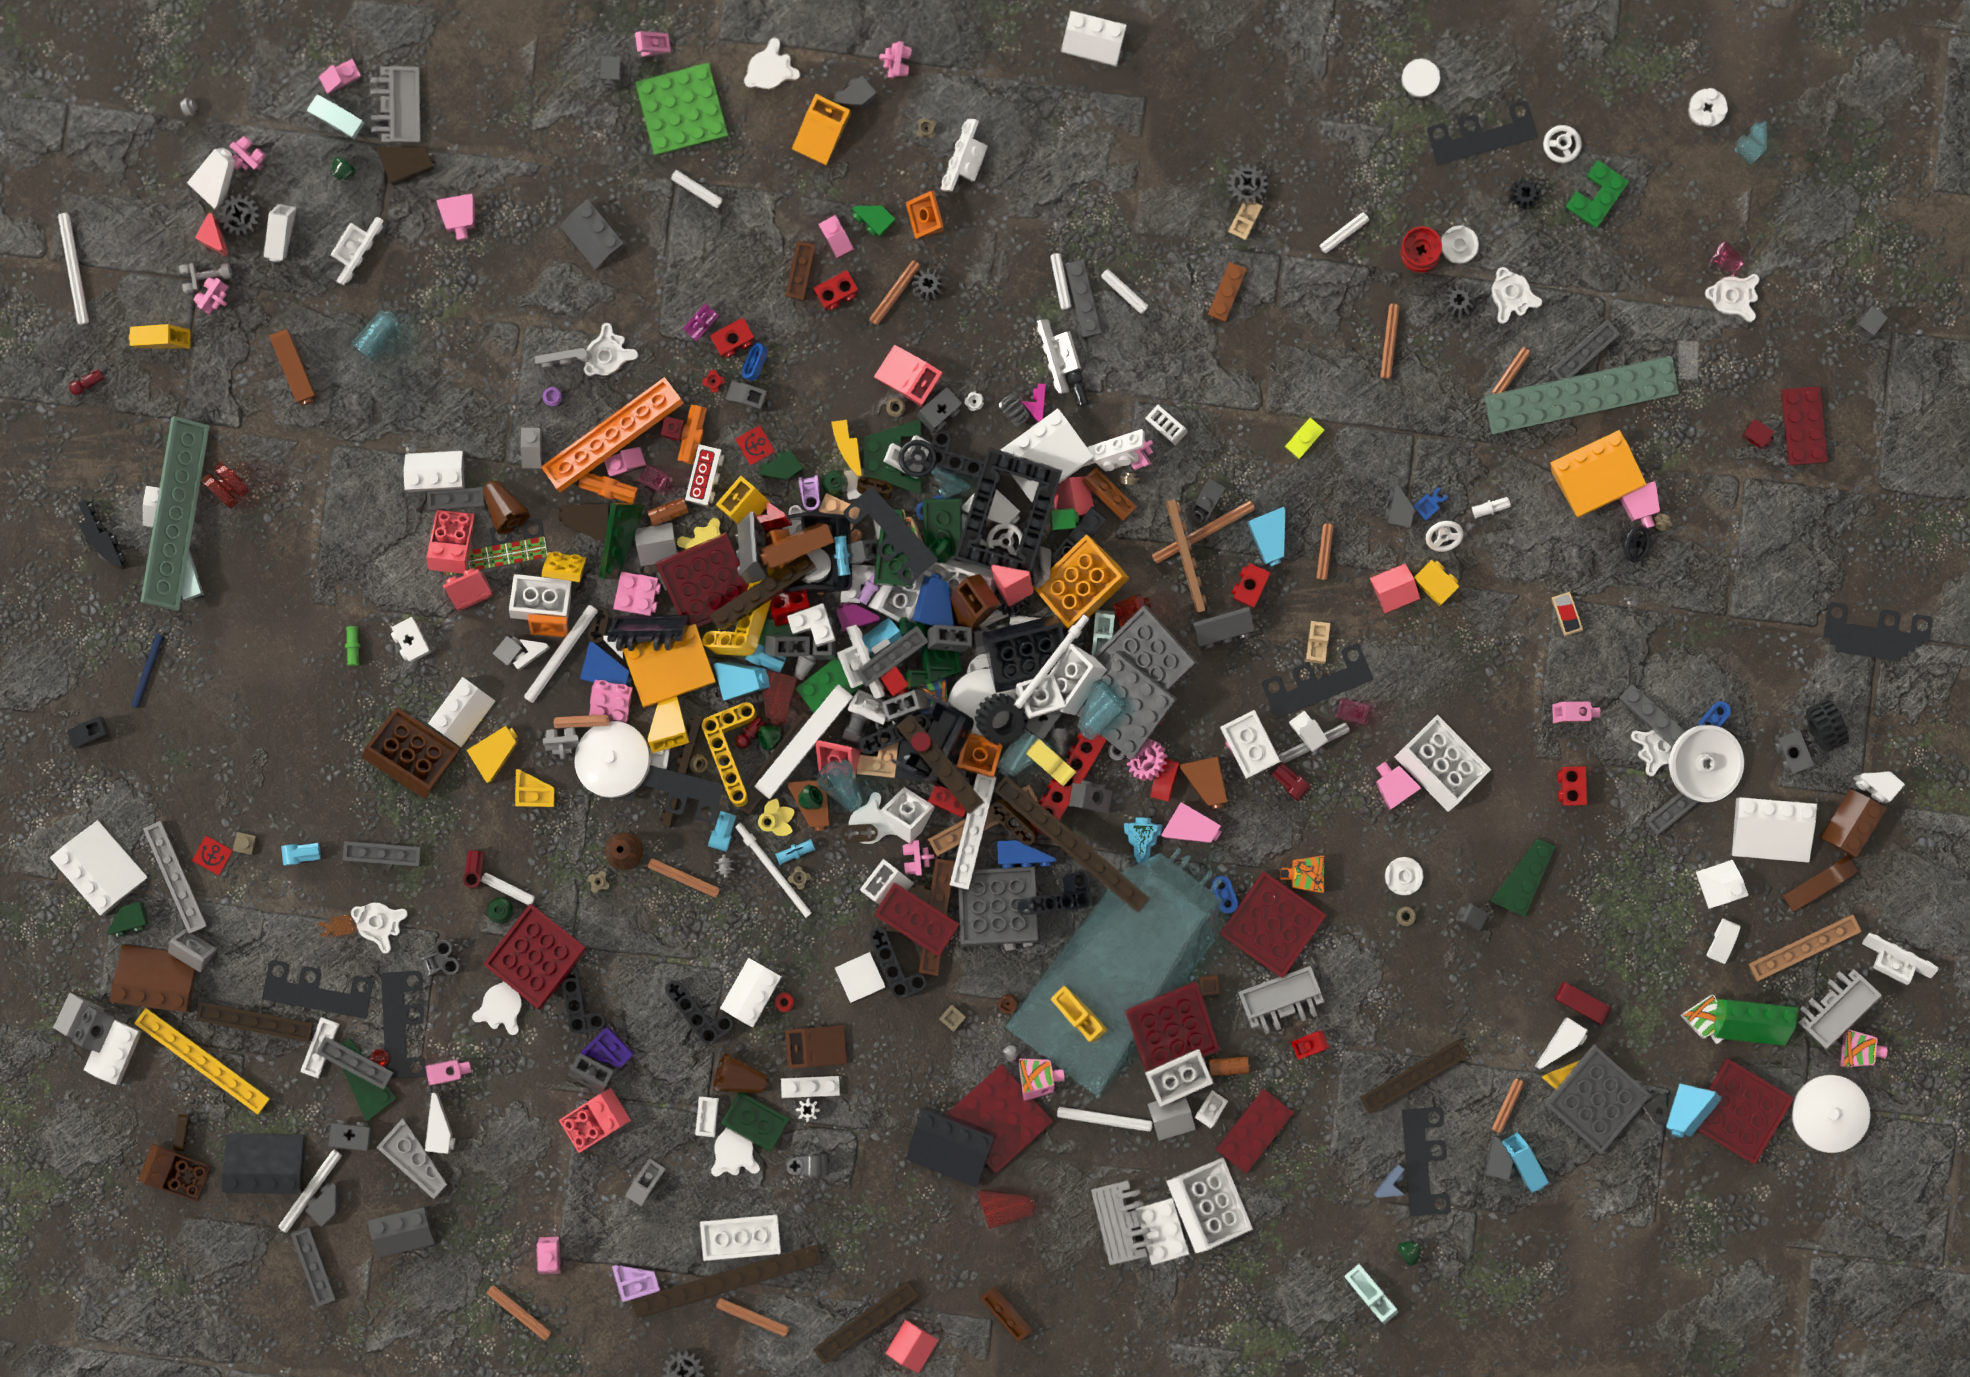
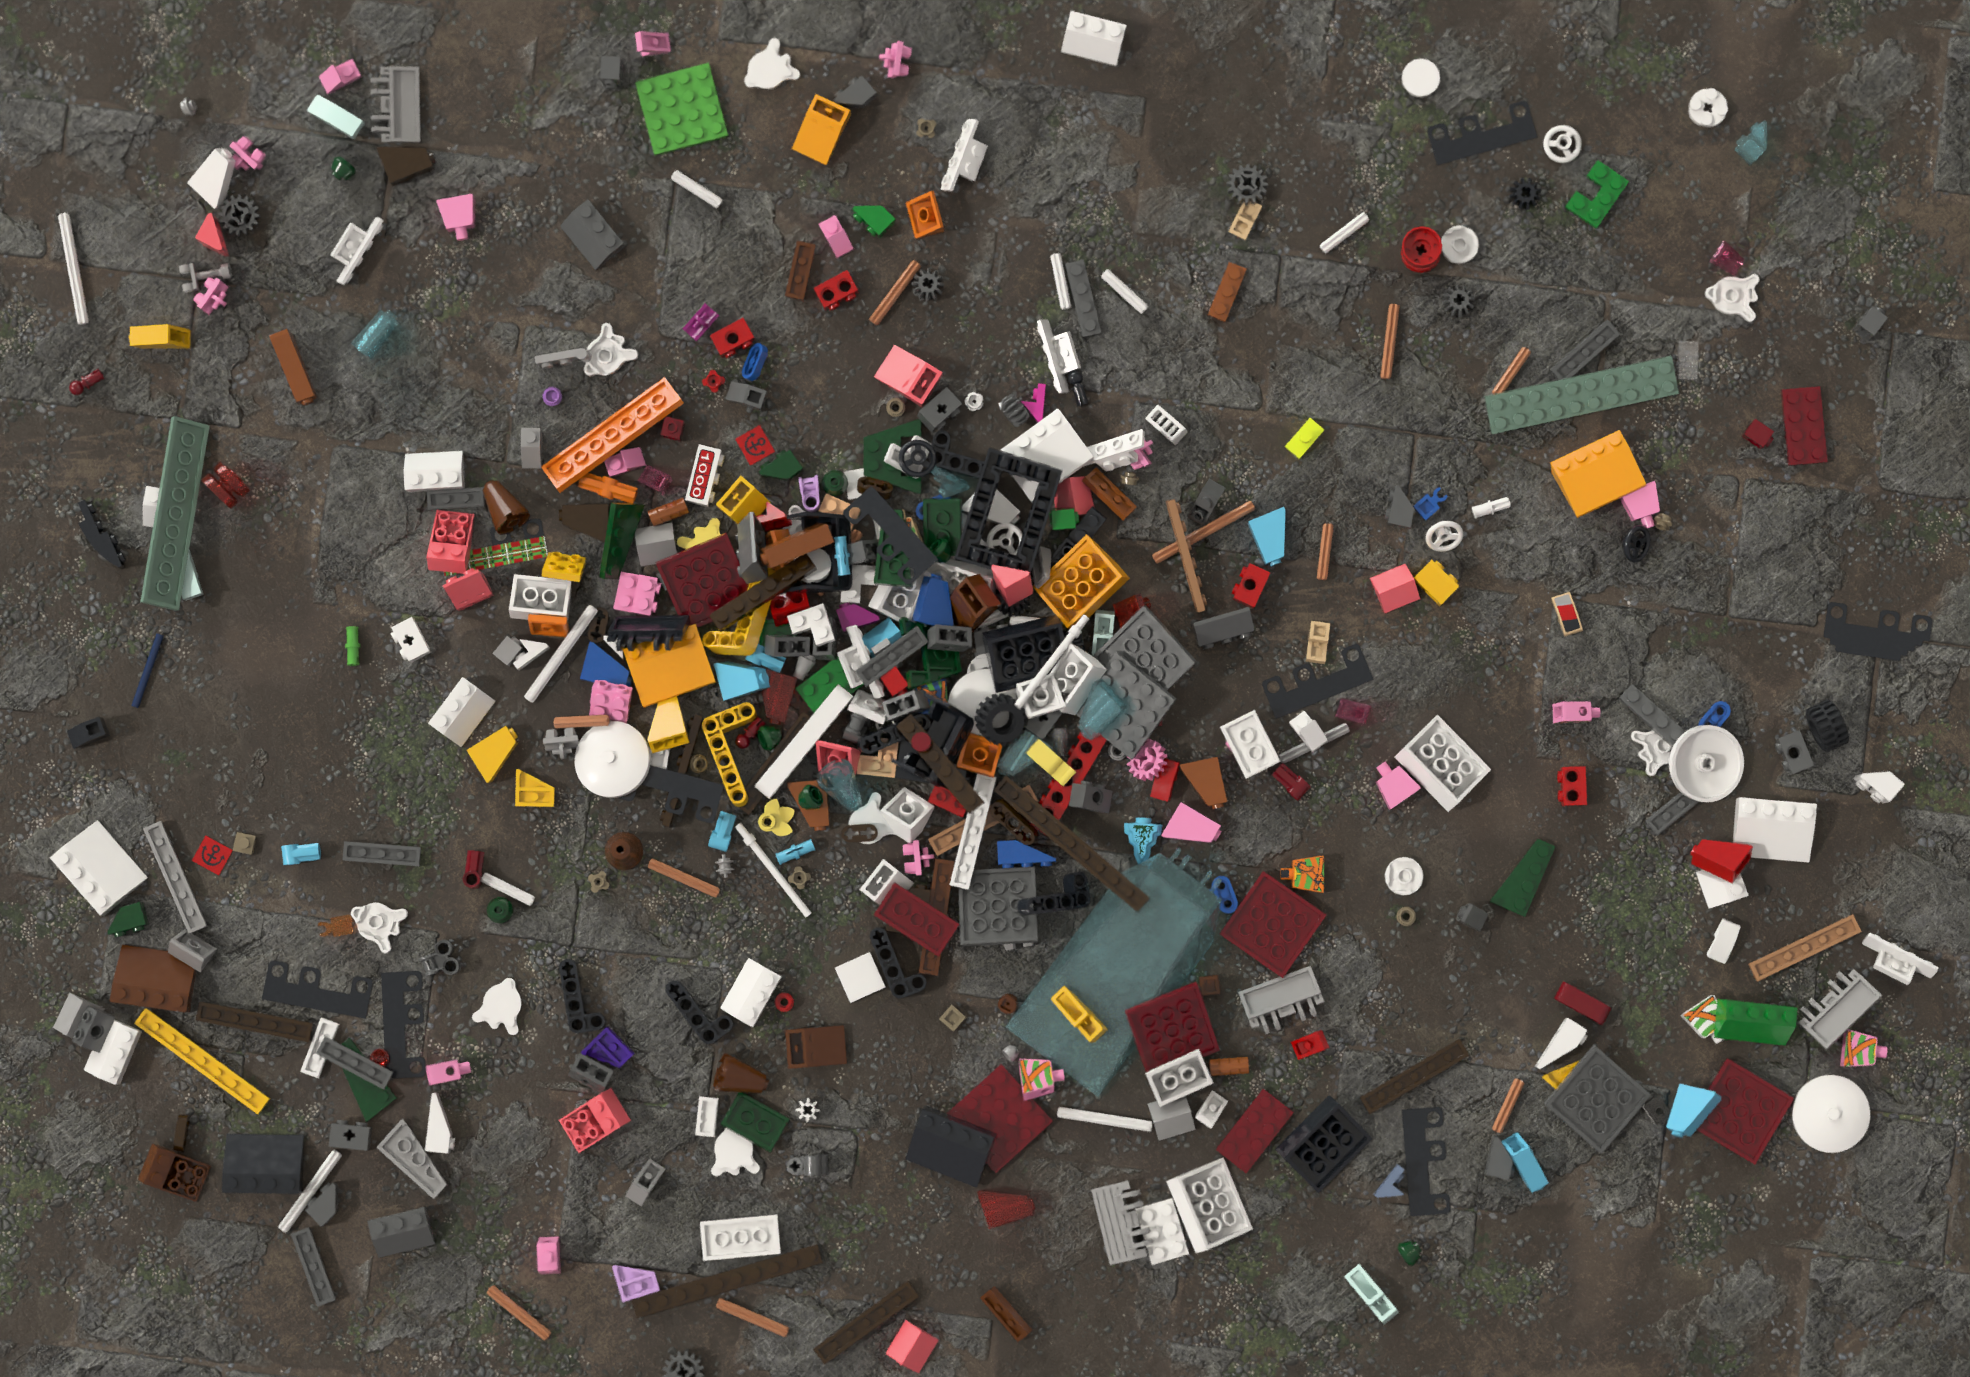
(279, 232): white slope -> none
(410, 753): reddish brown slope -> none
(535, 956): dark red plate -> none
(692, 434): orange piece -> none
(810, 1086): white plate -> none
(847, 446): yellow slope -> none
(868, 590): lavender pin -> none
(1323, 1144): none -> black slope
(1511, 294): white tile -> none
(1721, 858): none -> red slope
(1820, 883): reddish brown slope -> none
(1853, 823): reddish brown slope -> none

